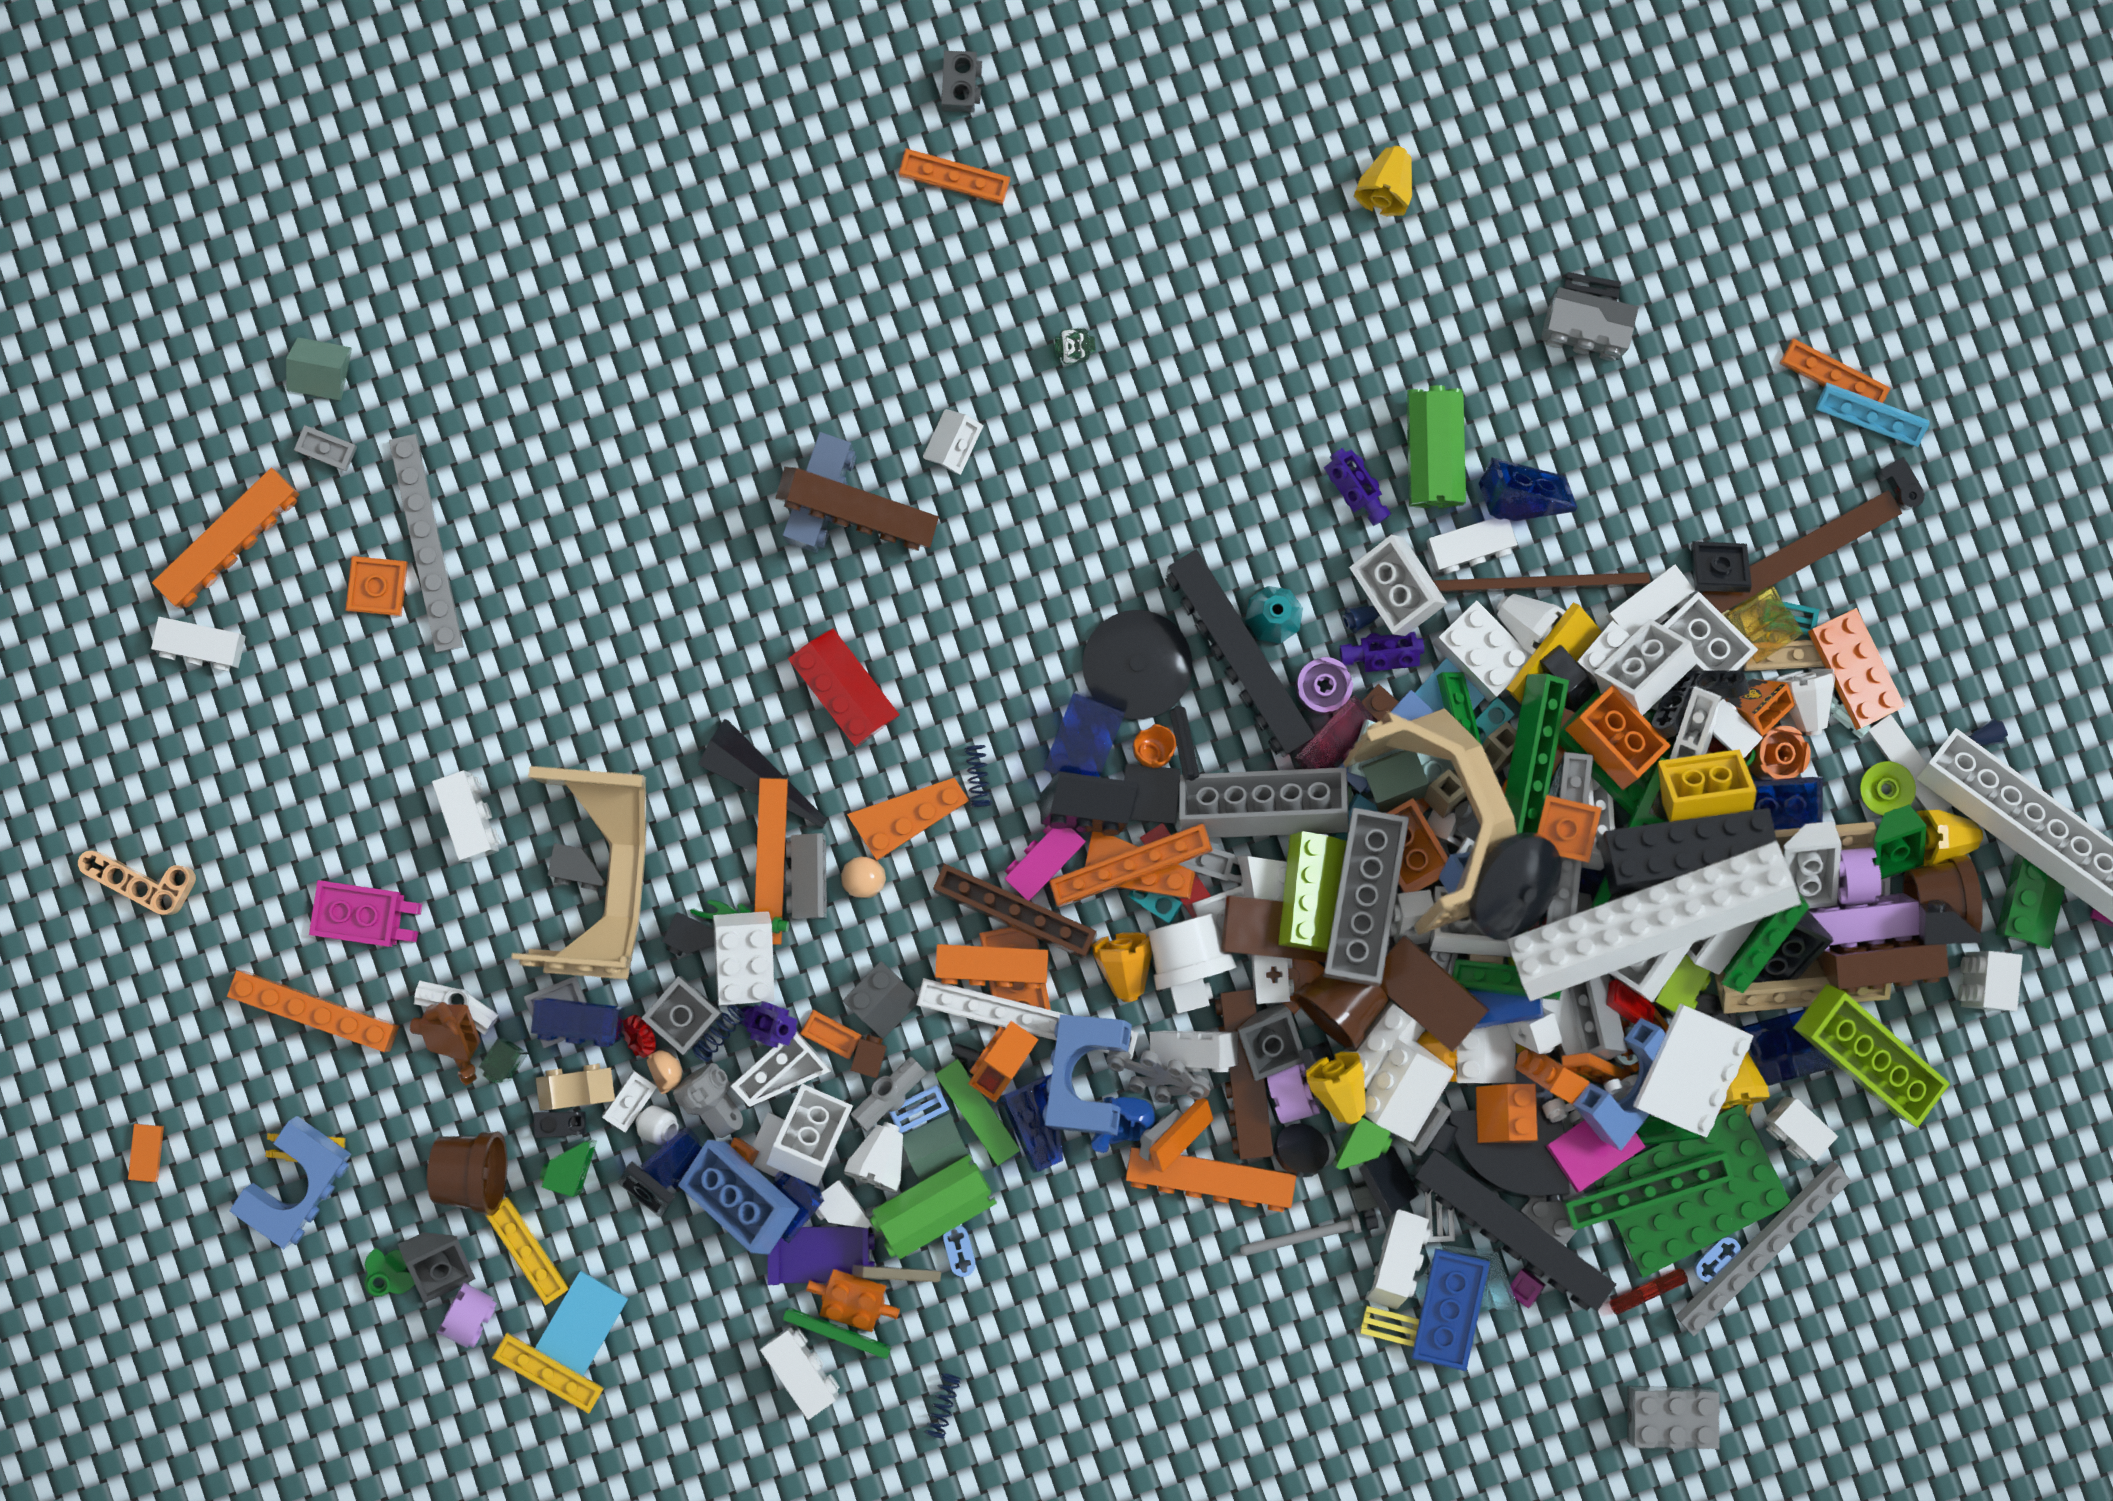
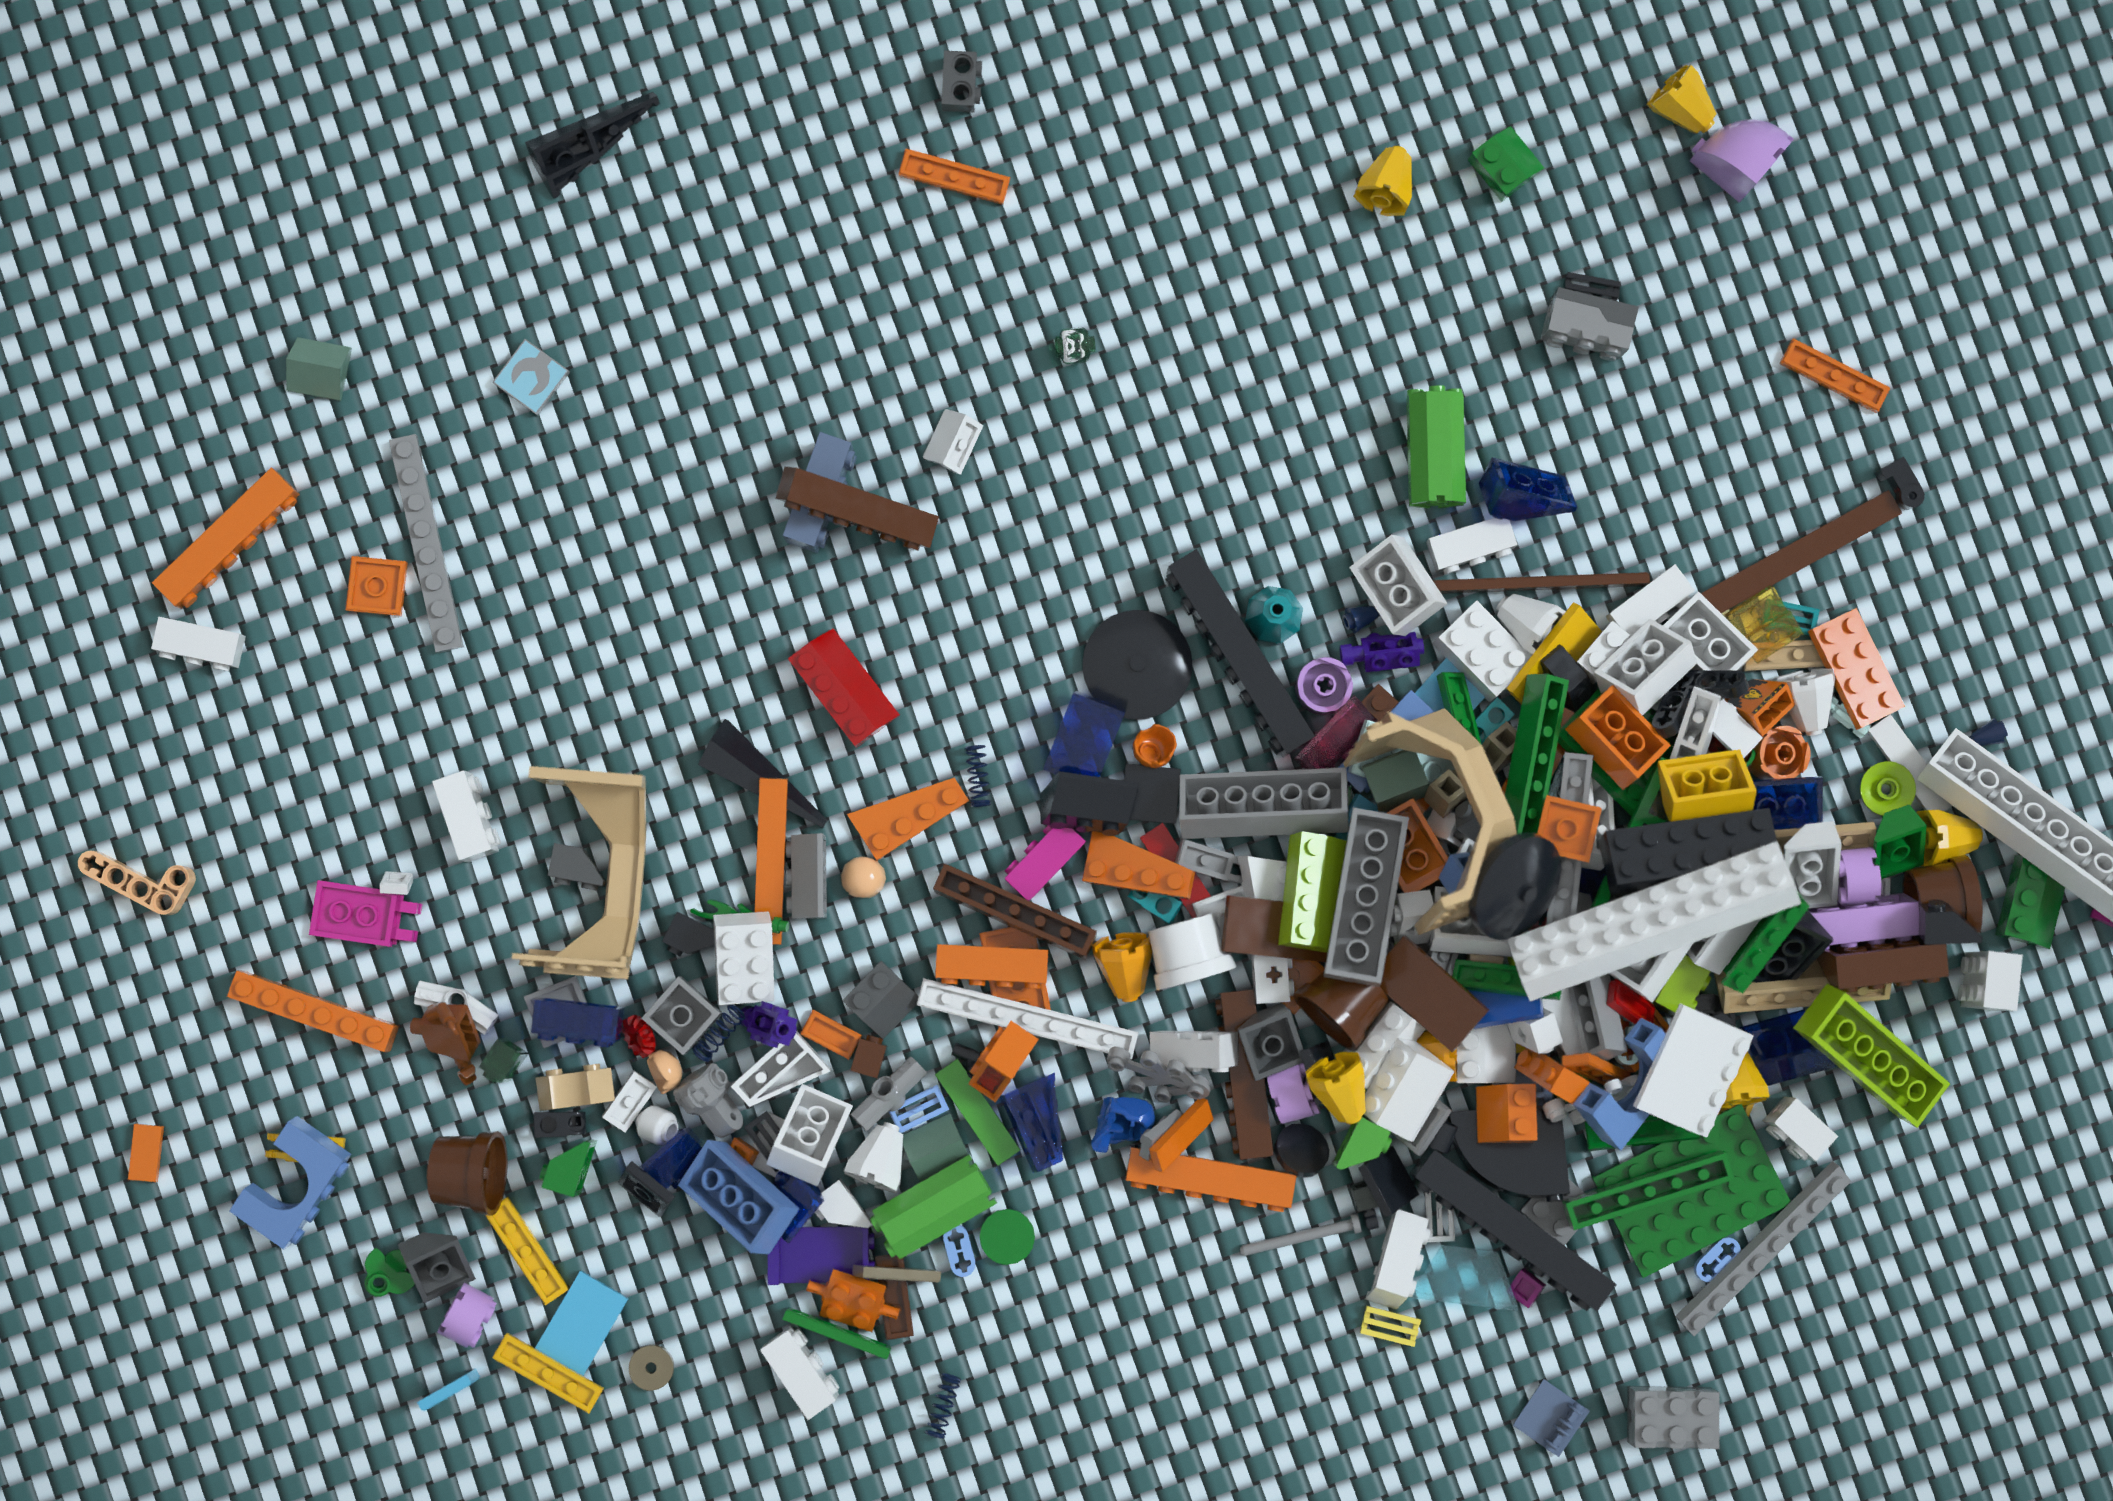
(325, 448): light grey plate -> none
(396, 883): none -> white tile
(448, 1390): none -> medium azure tile
(531, 377): none -> tile
(570, 149): none -> black wedge
(651, 1380): none -> dark tan piece
(757, 1122): none -> black tile
(897, 1296): none -> reddish brown tile
(1007, 1236): none -> green tile
(1075, 1038): medium blue arch -> none
(1131, 865): orange tile -> none
(1184, 743): black axle -> none
(1191, 995): white brick -> none
(1353, 485): dark purple brick -> none
(1450, 1309): blue tile -> none
(1505, 163): none -> green slope
(1551, 1418): none -> sand blue hinge
(1586, 1157): dark pink tile -> none
(1648, 1291): clear red axle -> none
(1684, 101): none -> yellow cone
(1721, 567): black tile -> none
(1740, 154): none -> lavender brick
(1872, 414): medium azure tile -> none

